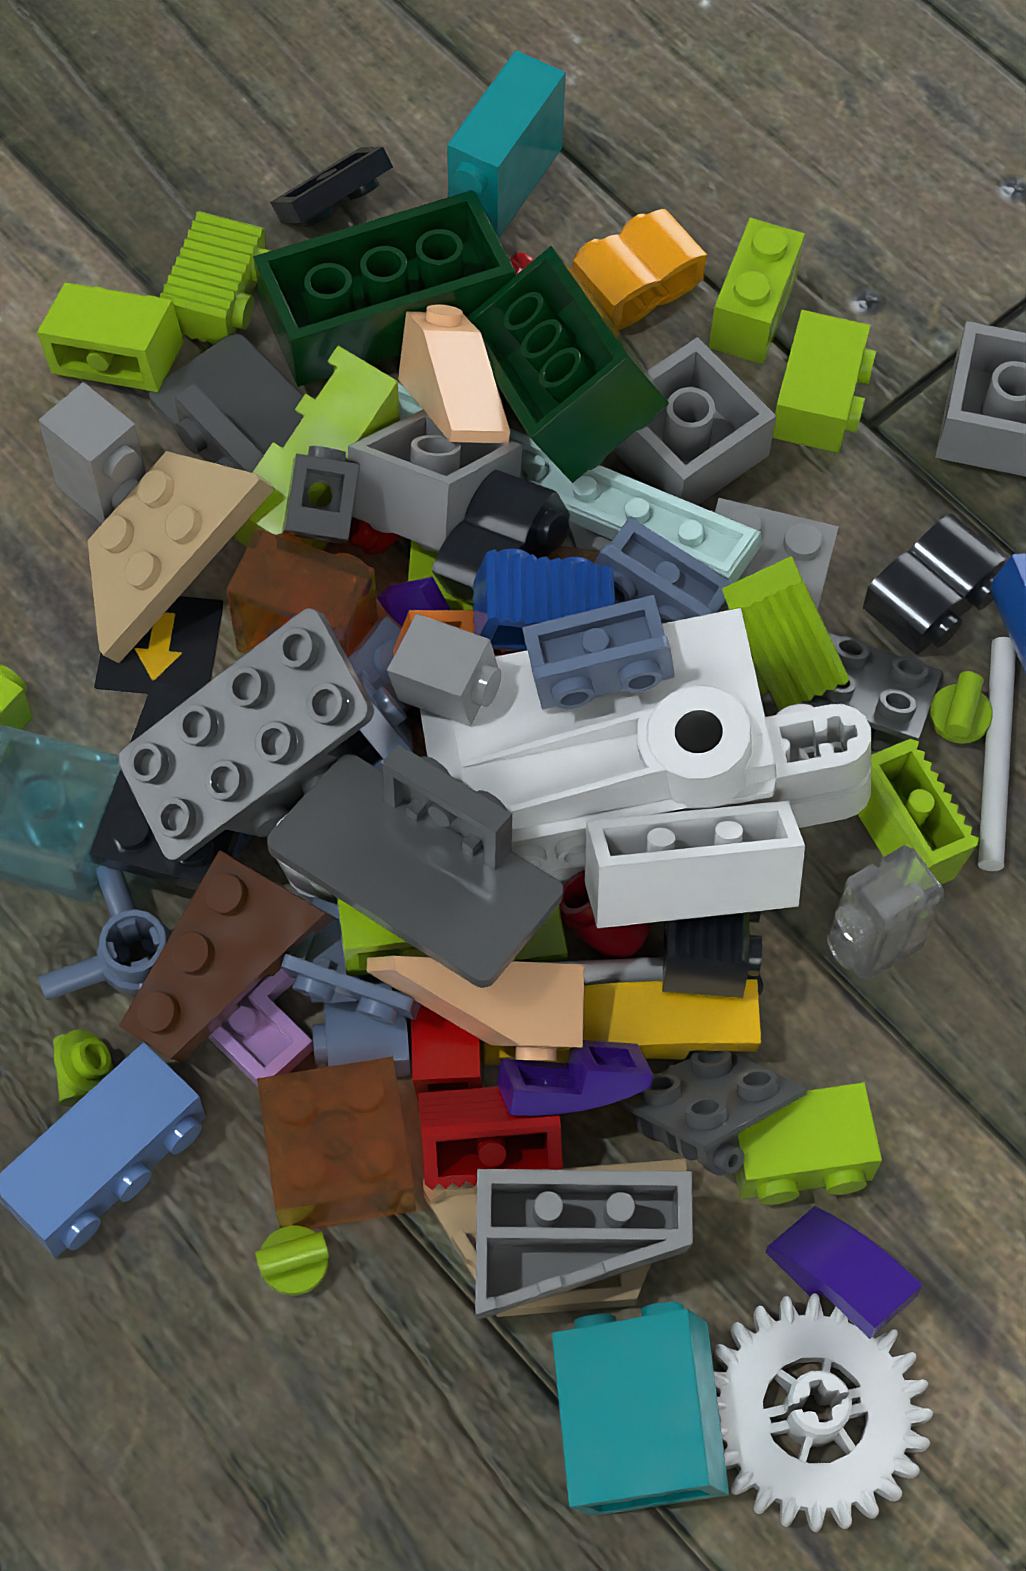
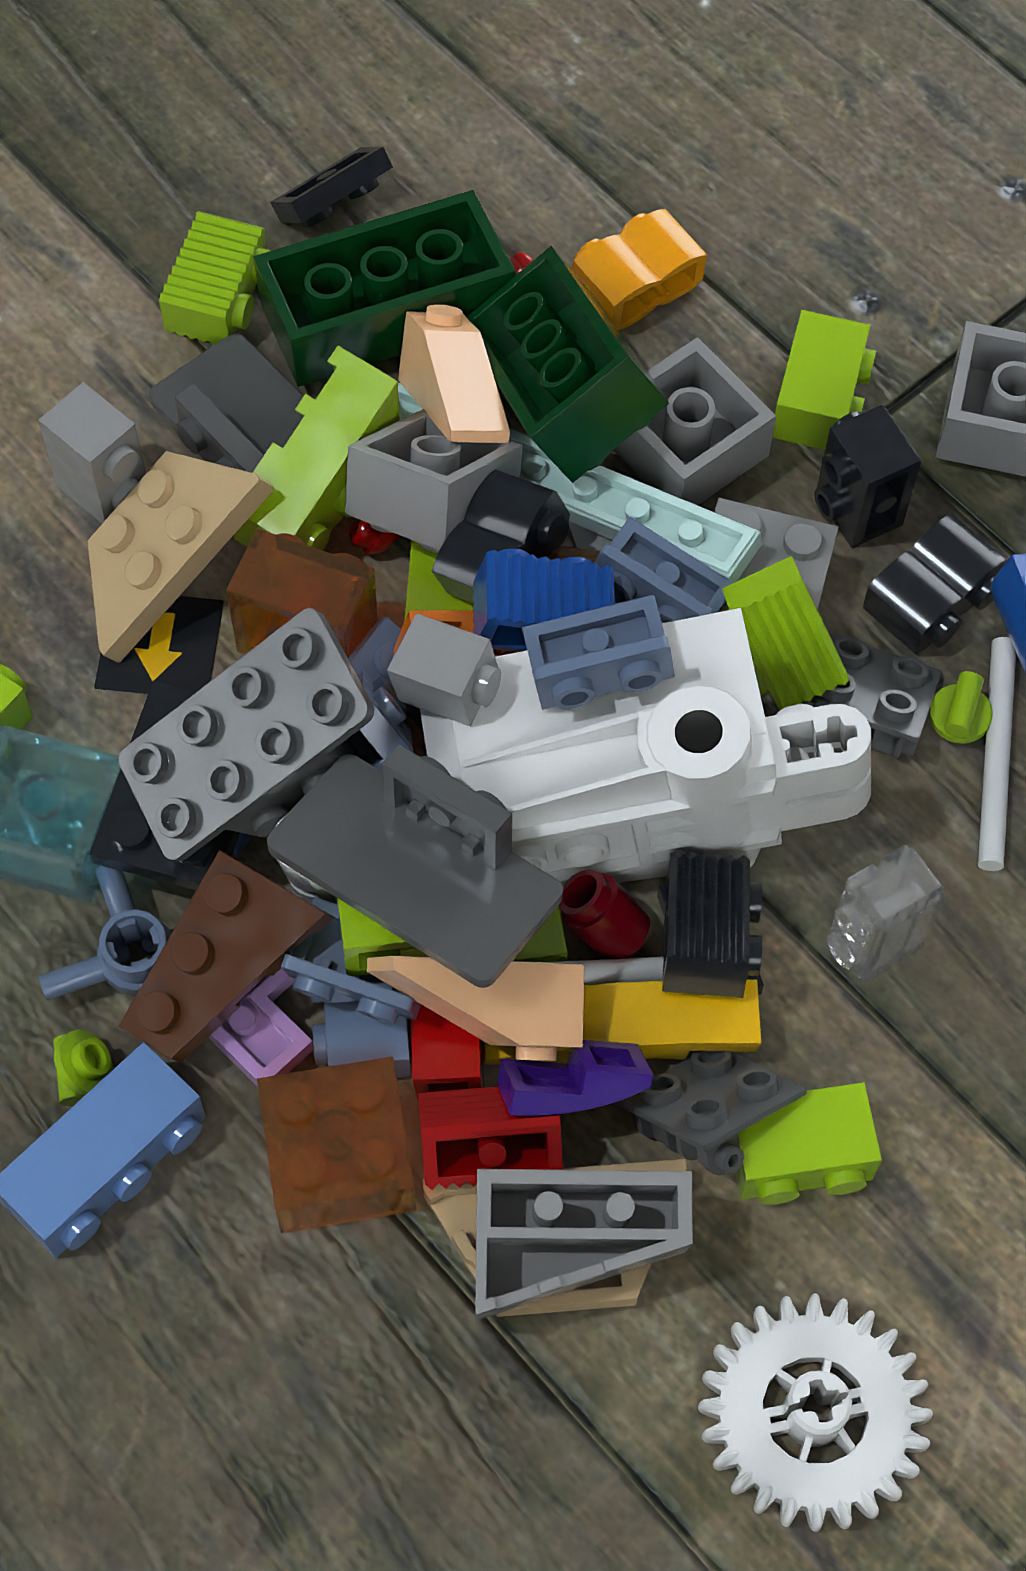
(111, 336): lime brick -> none
(293, 1260): lime plate -> none
(328, 522): dark grey brick -> none
(412, 595): dark purple tile -> none
(509, 138): teal brick -> none
(639, 1411): teal brick -> none
(693, 863): white brick -> none
(756, 290): lime brick -> none
(845, 1267): dark purple slope -> none
(866, 475): none -> black brick
(914, 811): lime brick -> none

